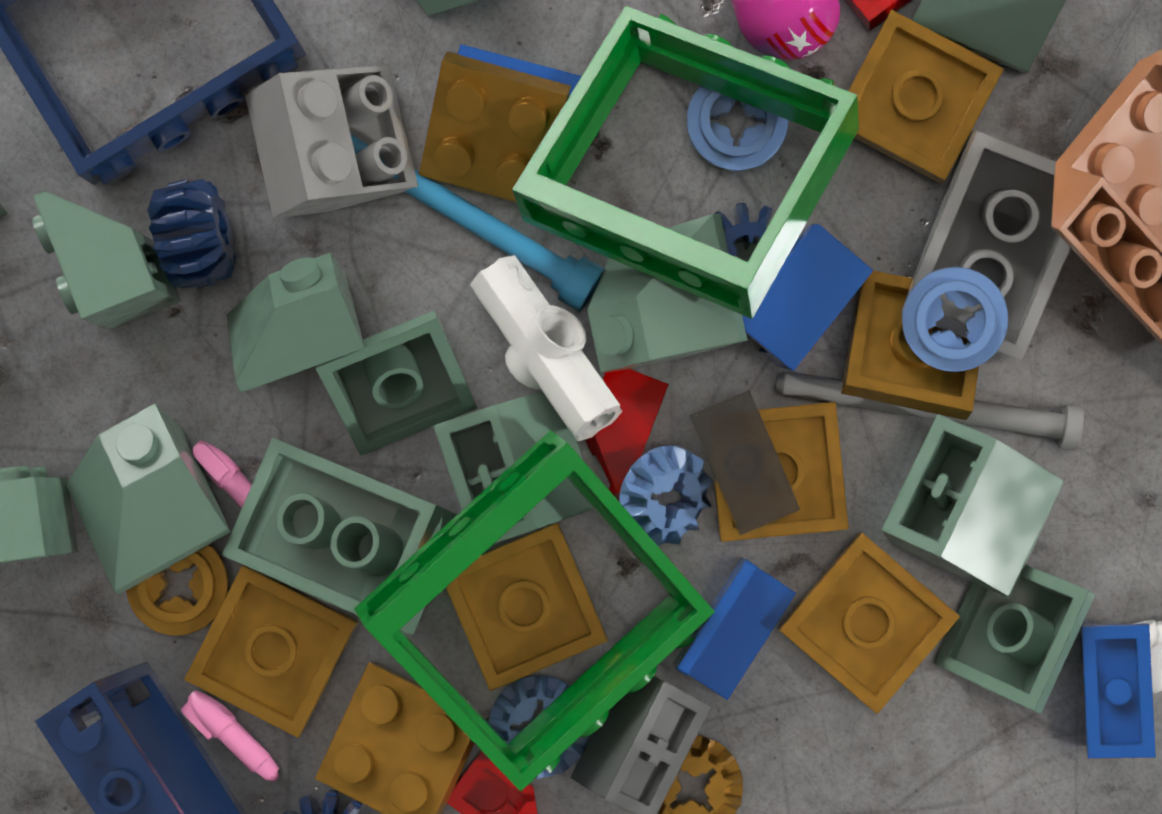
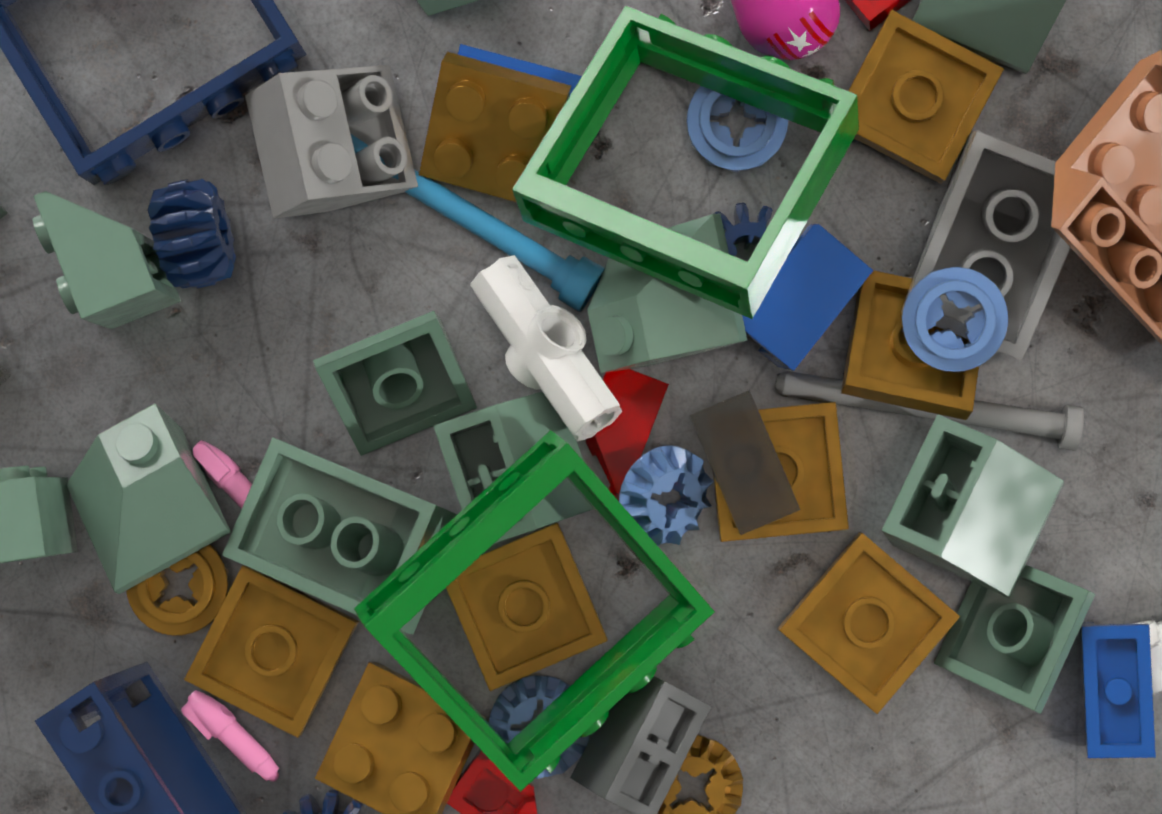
(293, 322): sand green slope -> none
(734, 634): blue panel -> none

